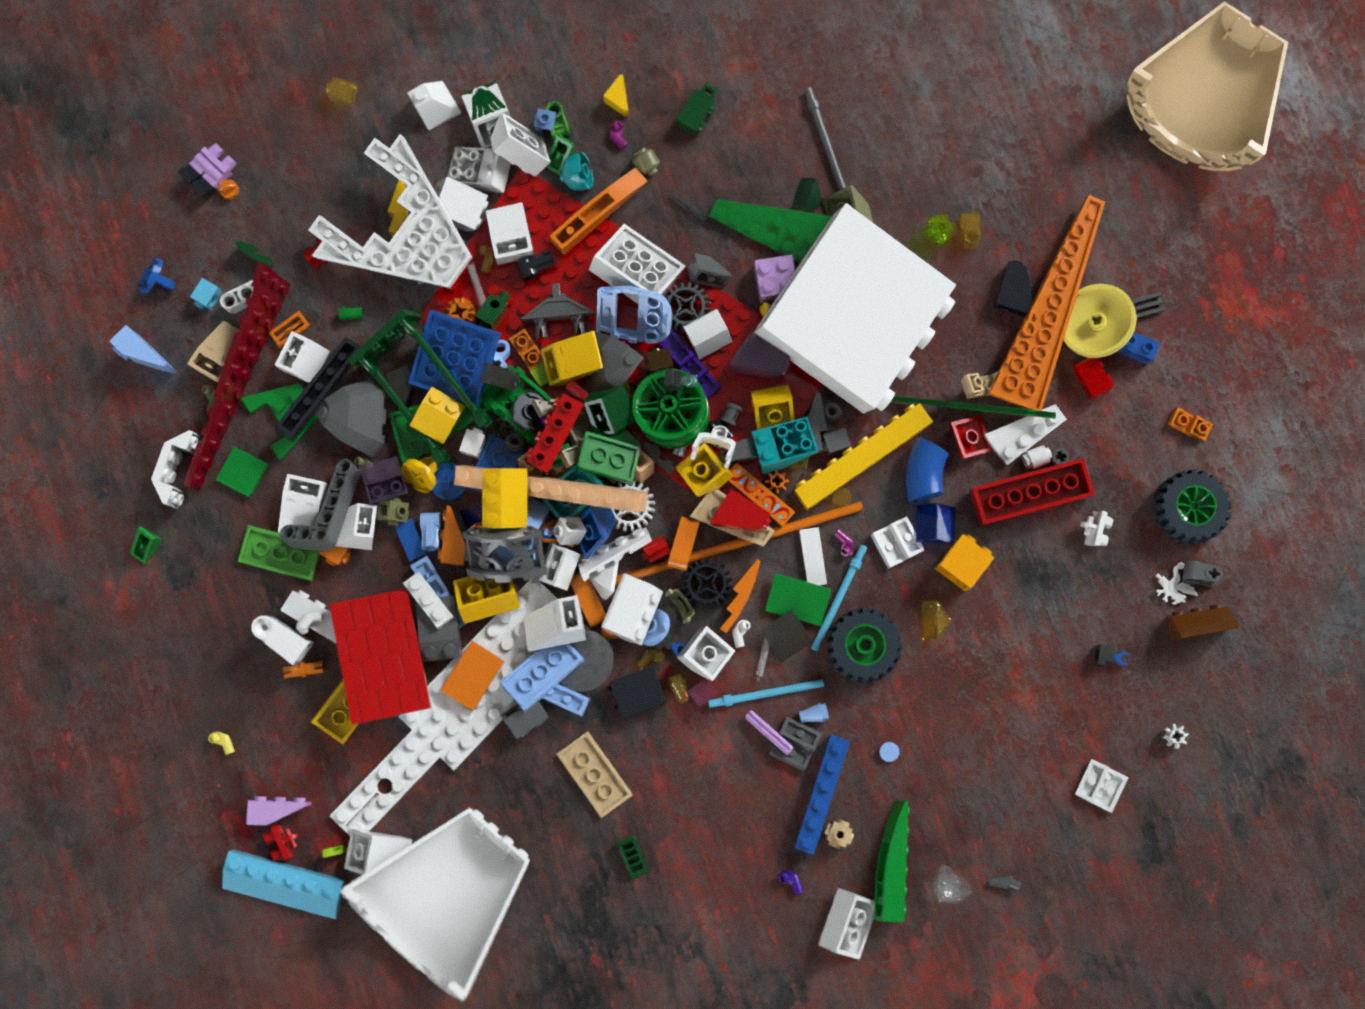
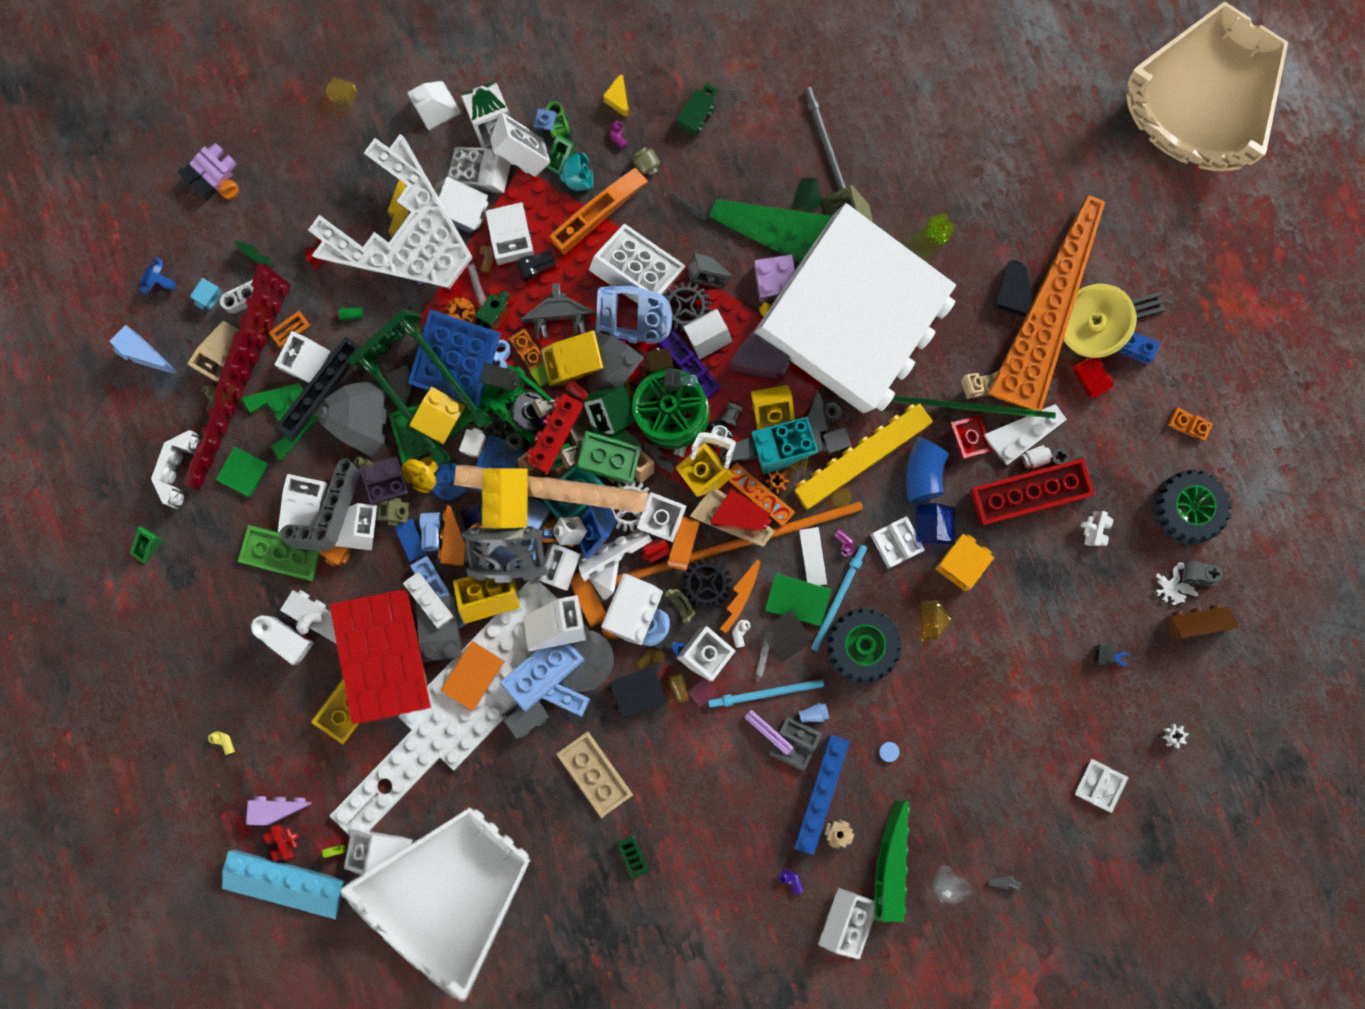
(303, 669): orange pin -> none
(661, 517): none -> white slope
(970, 227): clear yellow piece -> none

